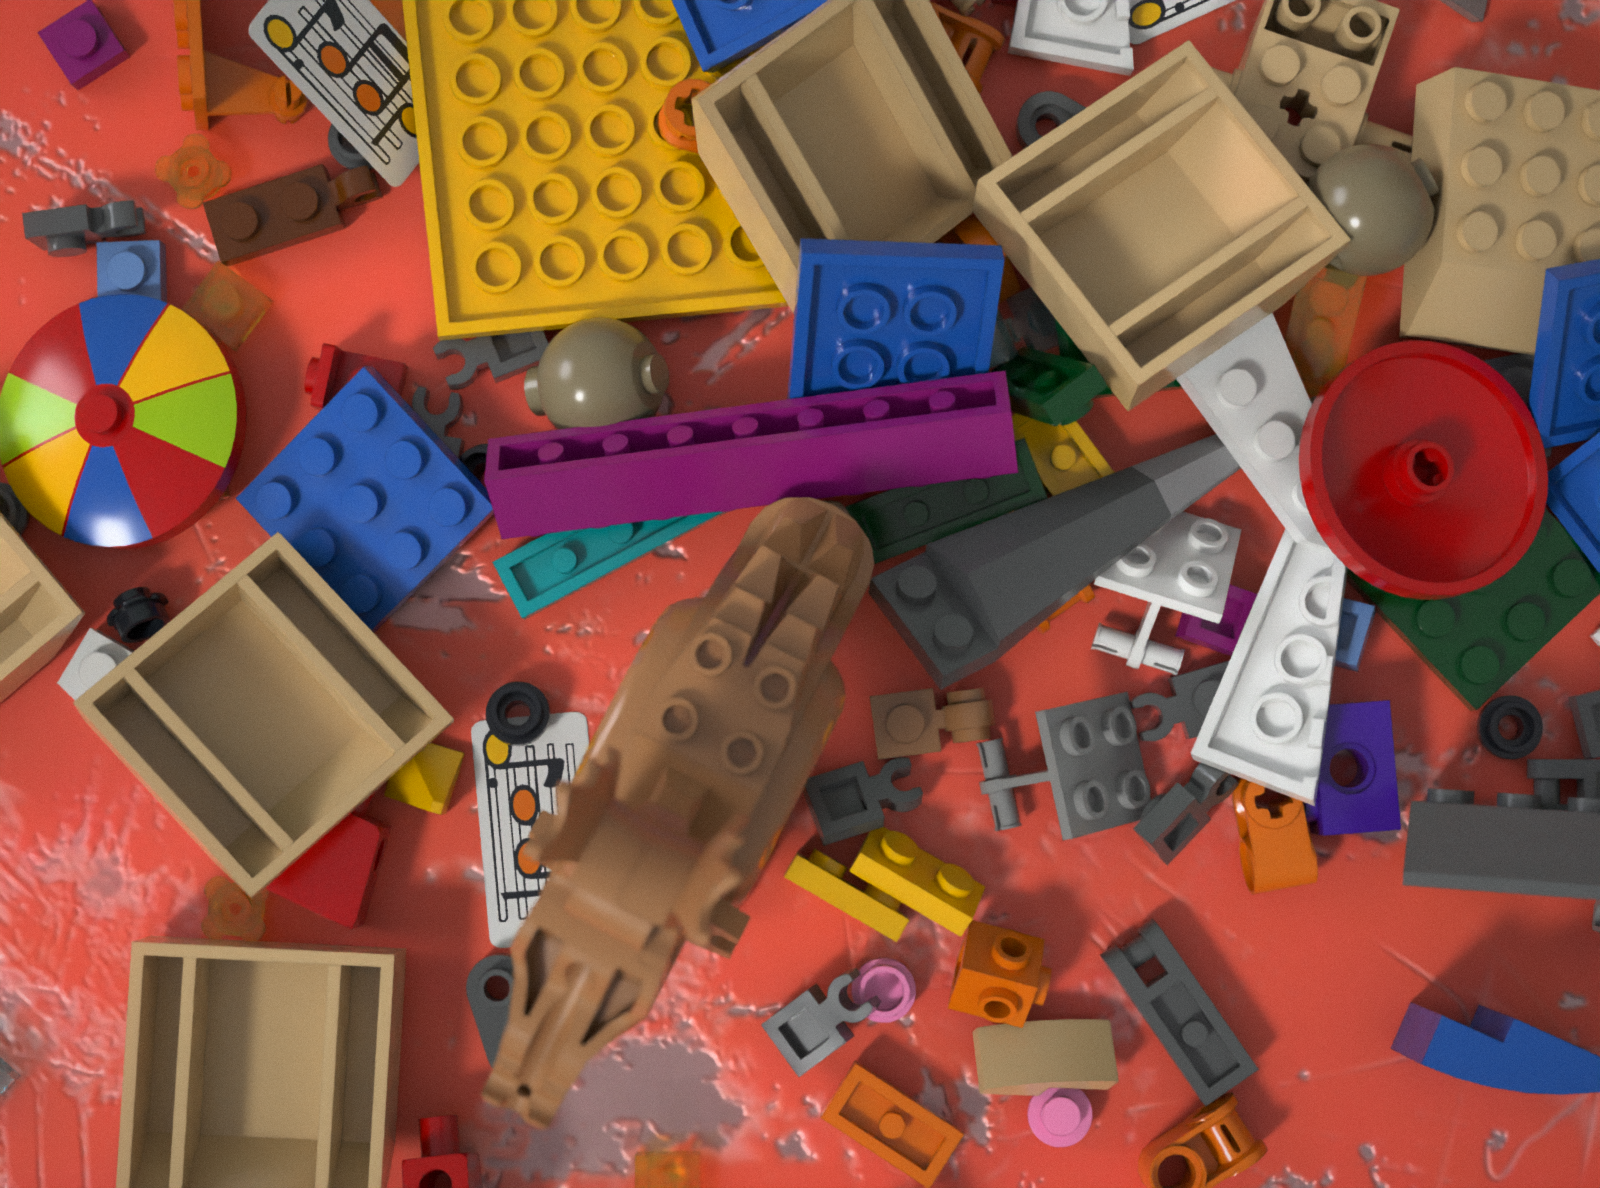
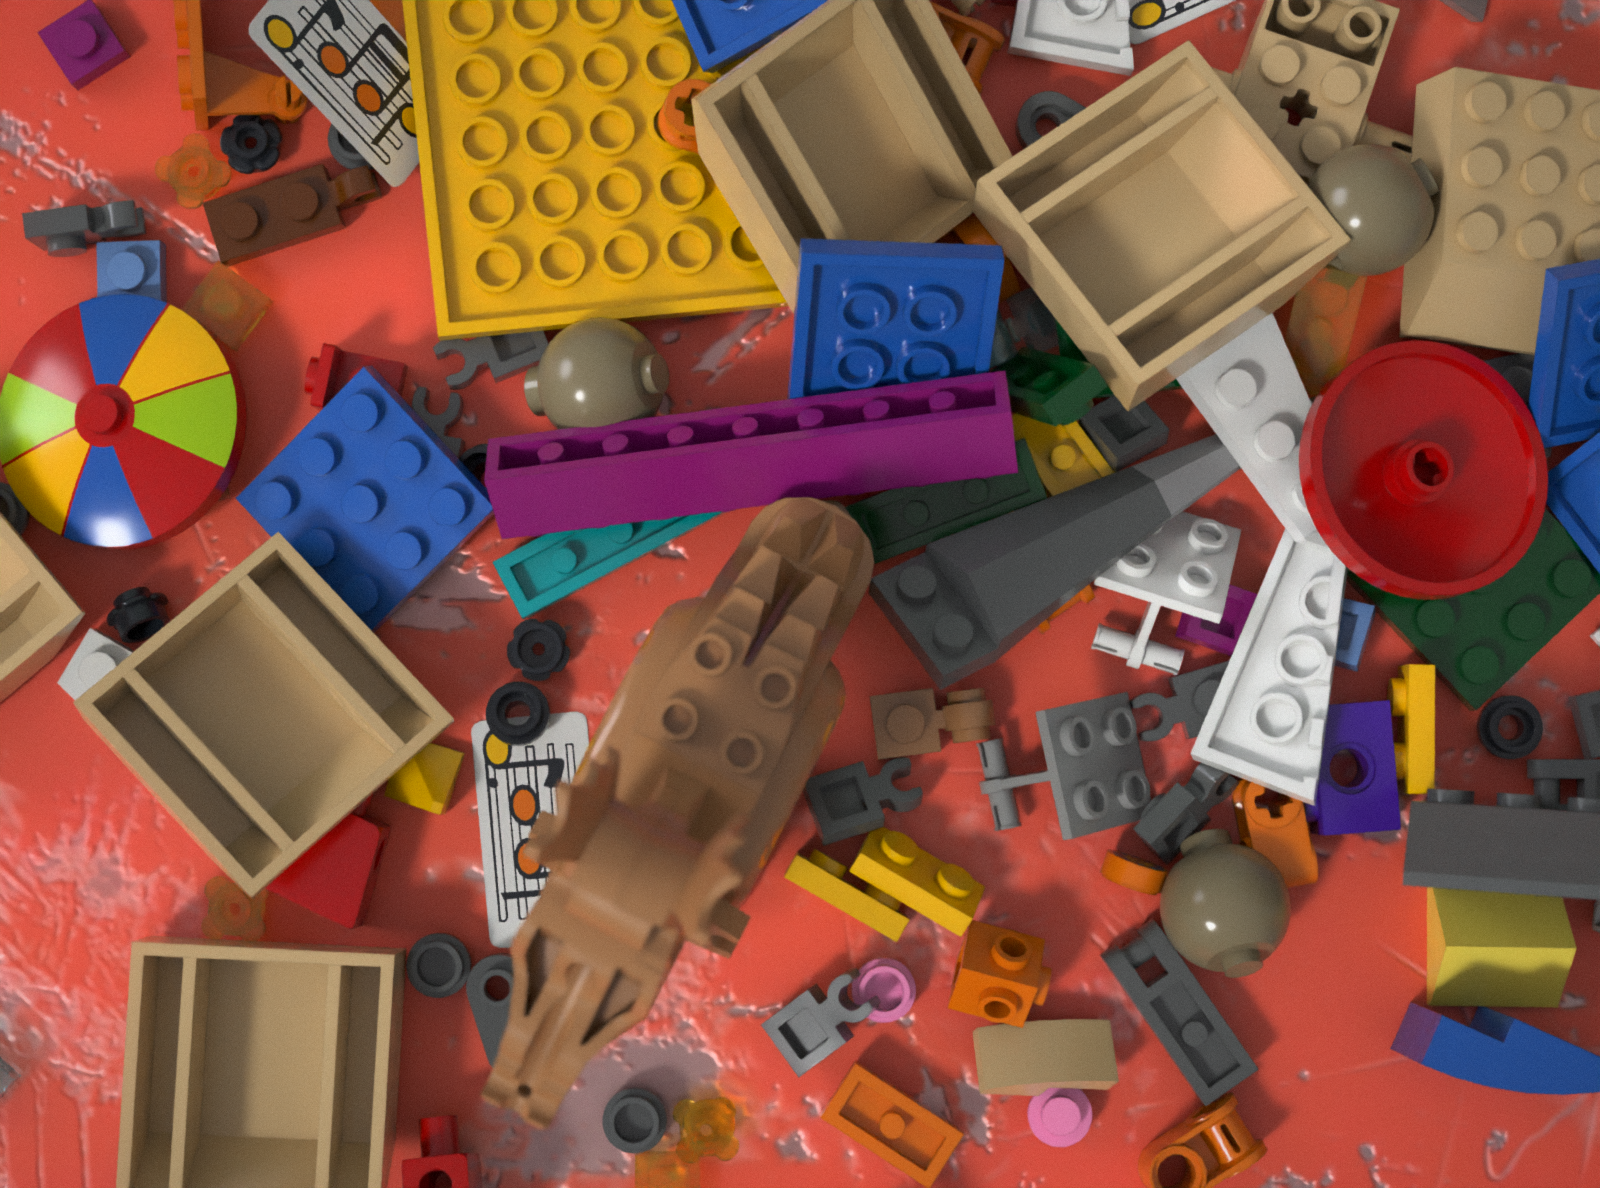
(256, 159): none -> black plate
(438, 965): none -> dark grey plate
(521, 652): none -> black plate
(634, 1120): none -> dark grey plate
(717, 1114): none -> clear yellow plate
(1123, 434): none -> dark grey plate
(1133, 872): none -> orange tile
(1224, 905): none -> dark tan brick
(1414, 704): none -> yellow plate
(1496, 949): none -> light yellow slope

